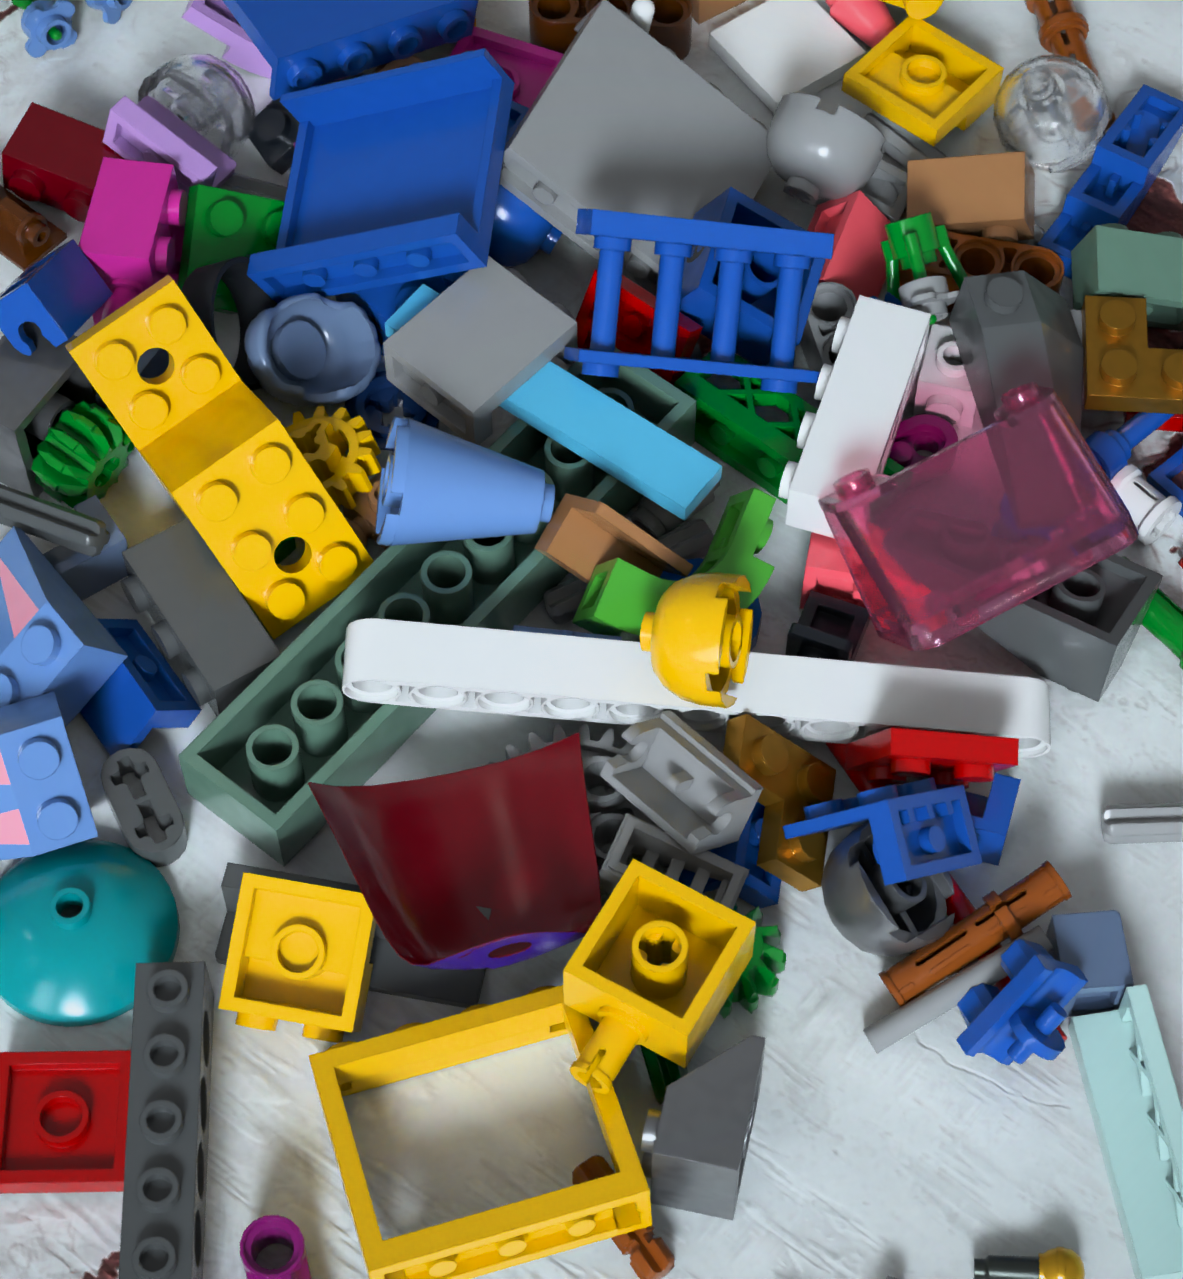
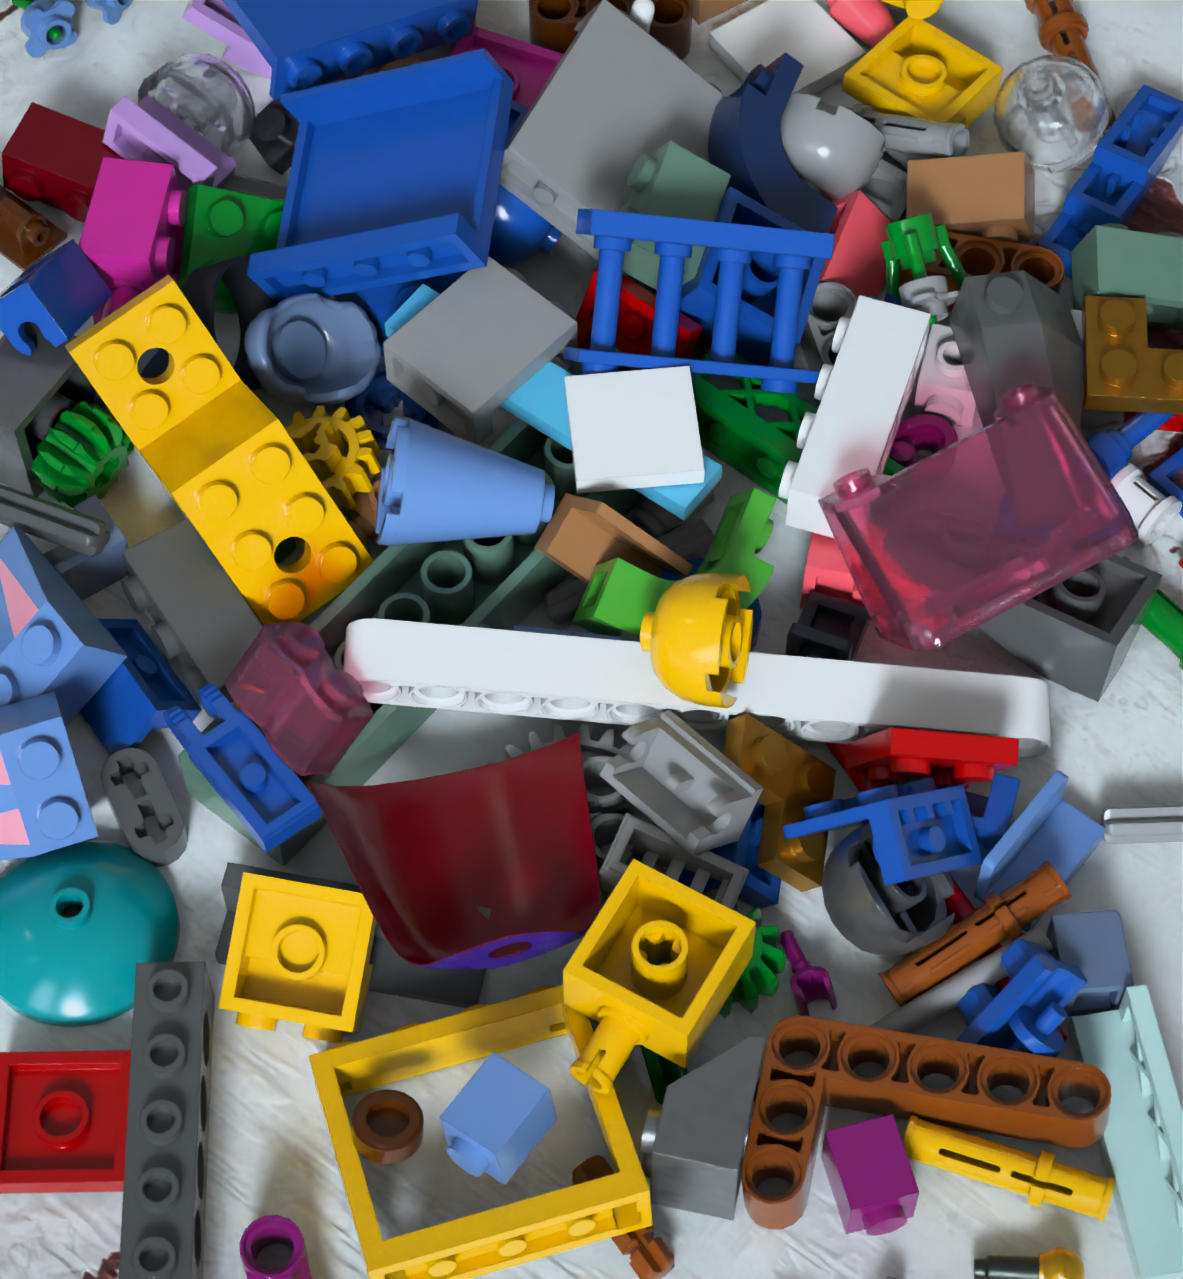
(245, 770): none -> blue hinge
(299, 697): none -> clear pink brick
(387, 1126): none -> reddish brown tile
(497, 1120): none -> medium blue brick
(633, 429): none -> white tile
(671, 185): none -> sand green brick
(749, 146): none -> dark blue arch
(808, 981): none -> magenta hand
(870, 1176): none -> magenta brick
(900, 1092): none -> dark orange beam
(912, 133): none -> light grey pin
(1009, 1168): none -> yellow pin
(1043, 832): none -> medium blue panel

